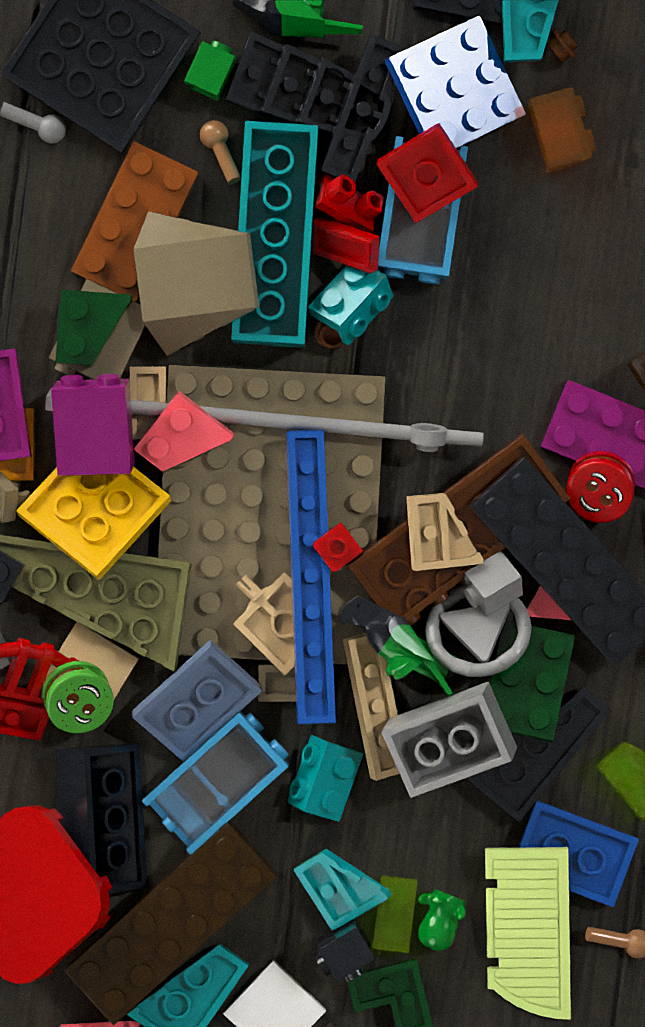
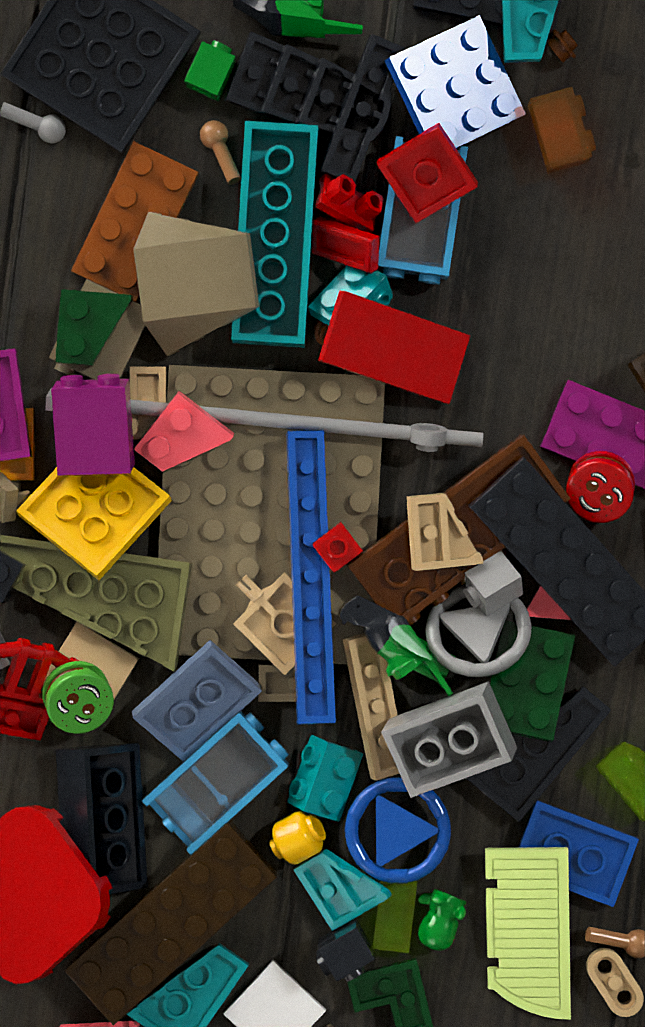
(297, 837): none -> yellow head
(394, 347): none -> red tile
(397, 832): none -> blue piece
(614, 981): none -> tan plate

